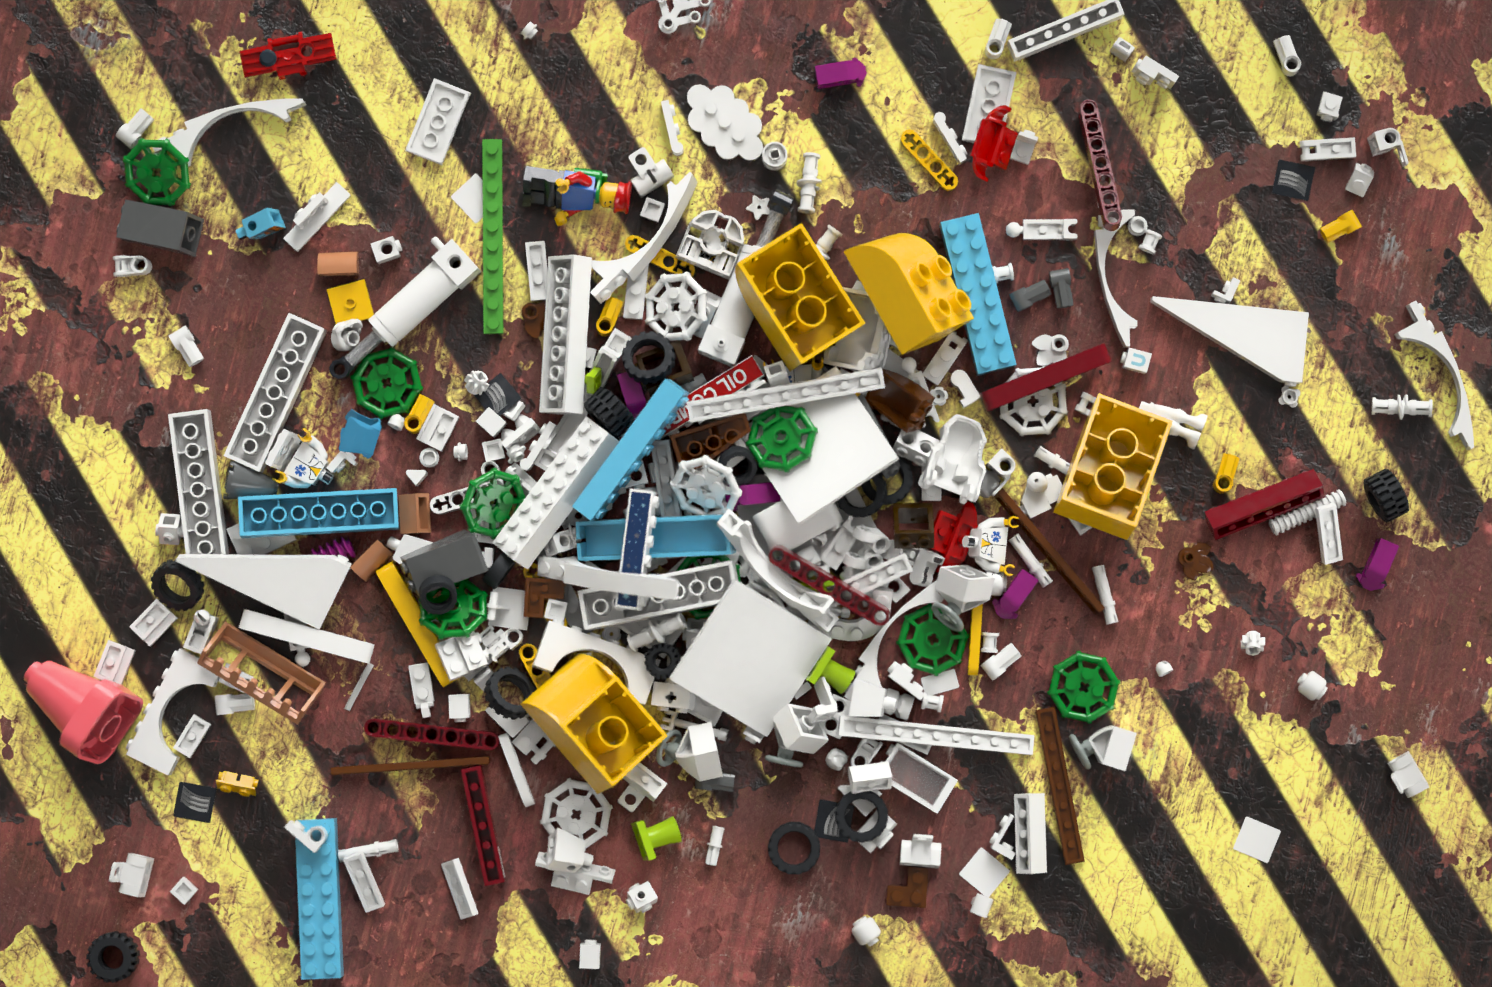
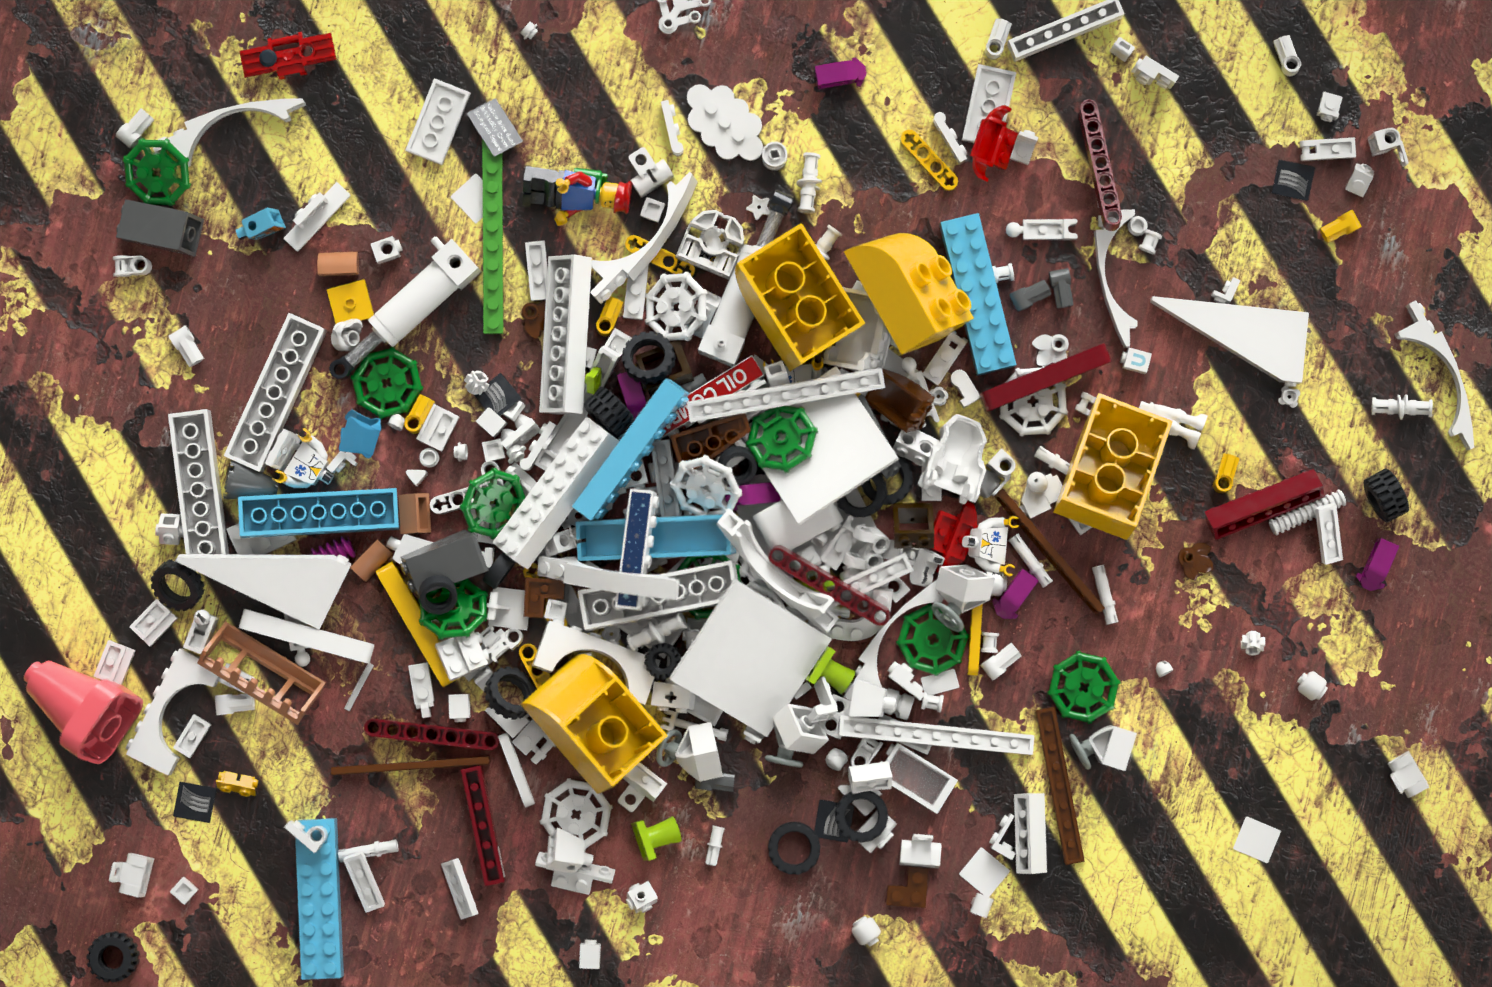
(494, 127): none -> sticker

